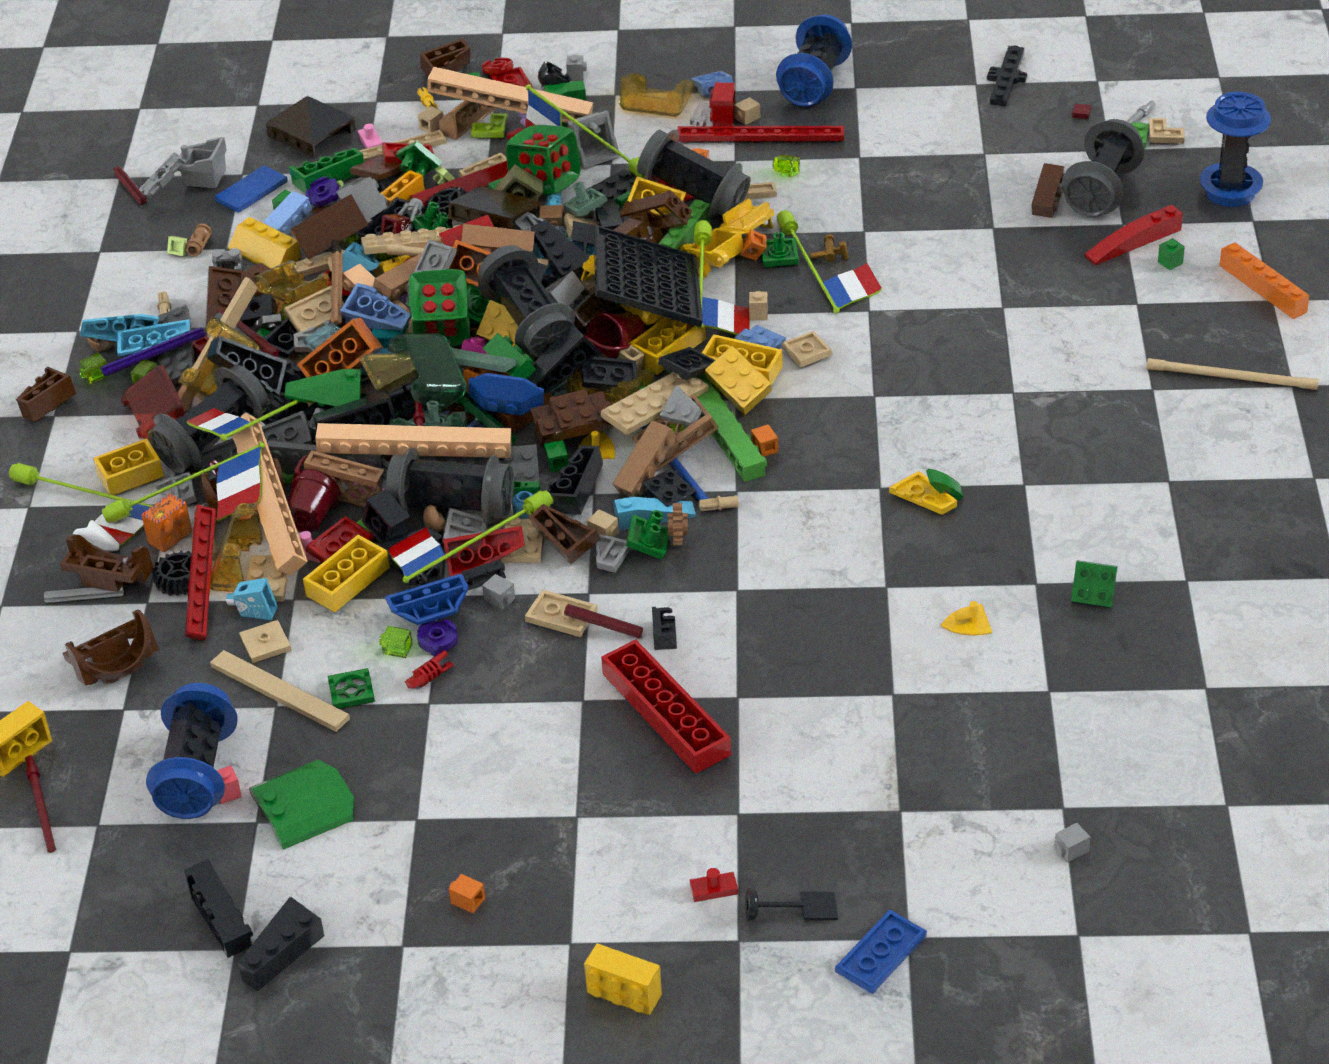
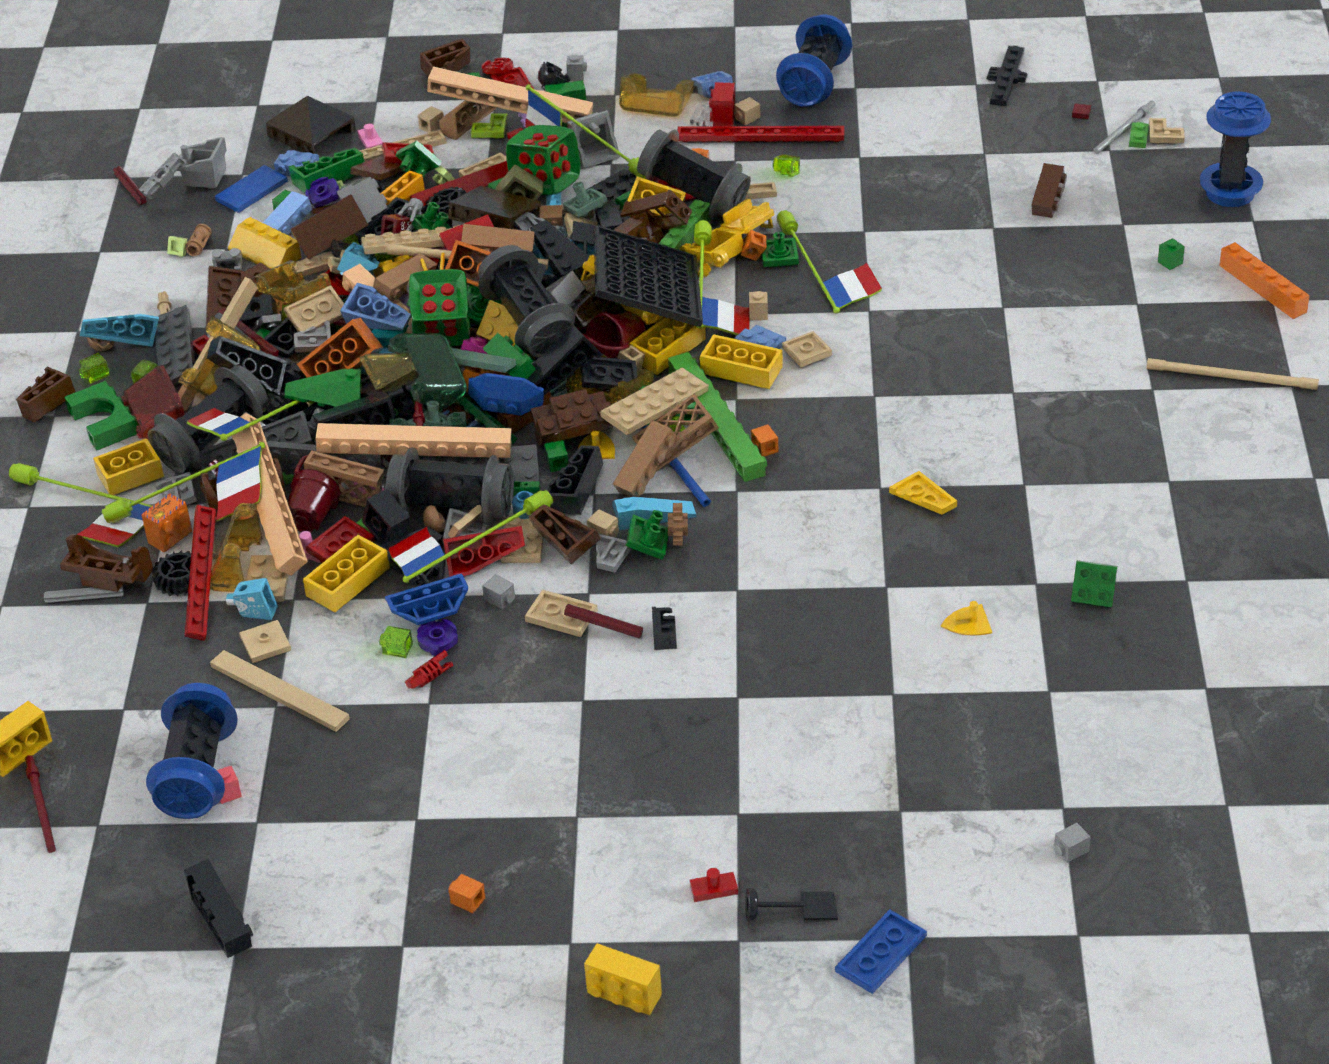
(98, 536): white hat -> none
(102, 398): none -> green arch
(110, 653): reddish brown piece -> none
(141, 338): medium azure wedge -> none
(153, 351): dark purple axle -> none
(280, 943): black wedge -> none
(295, 158): none -> medium blue plate
(304, 802): green wedge -> none
(321, 335): clear light blue tile -> none
(336, 292): medium nougat axle -> none
(341, 702): green piece -> none
(426, 98): yellow pin -> none
(435, 257): light grey tile -> none
(465, 521): none -> tan tile
(481, 574): black hinge -> none
(666, 706): red brick -> none
(668, 488): black hinge -> none
(680, 408): light grey wing -> none
(686, 363): black plate -> none
(718, 503): tan axle -> none
(738, 380): yellow brick -> none
(830, 250): pearl gold piece -> none
(944, 482): green slope -> none
(1093, 185): dark grey brick -> none
(1137, 234): red slope -> none

